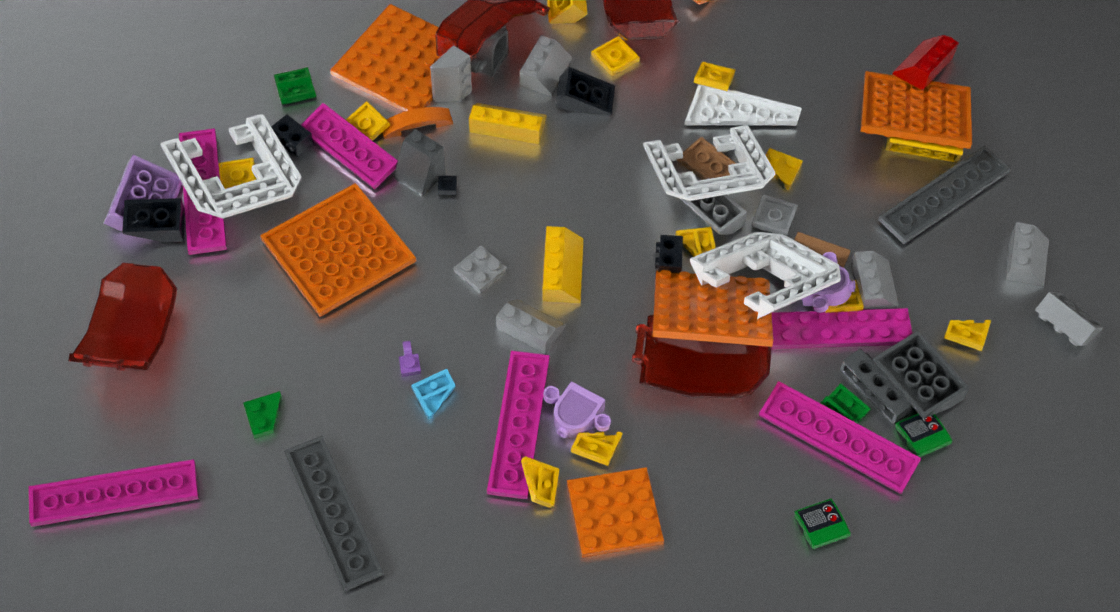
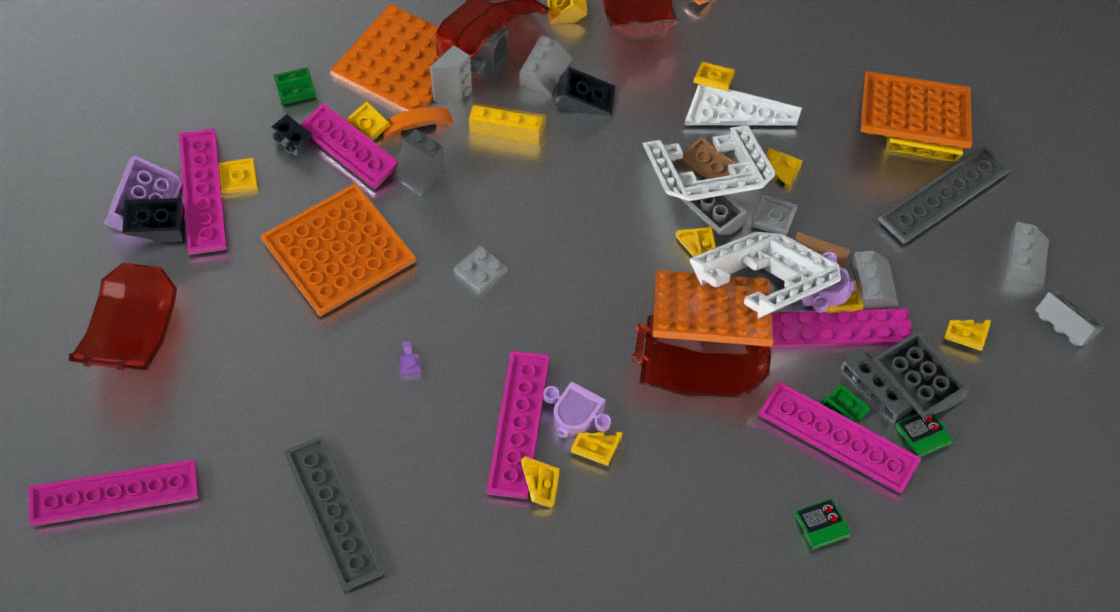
(263, 413): green wing -> none
(275, 177): white slope -> none
(433, 391): medium azure wing -> none
(447, 185): black plate -> none
(529, 325): light grey slope -> none
(562, 266): yellow slope -> none
(614, 512): orange plate -> none
(615, 56): yellow tile -> none
(672, 256): black brick -> none
(927, 61): red slope -> none

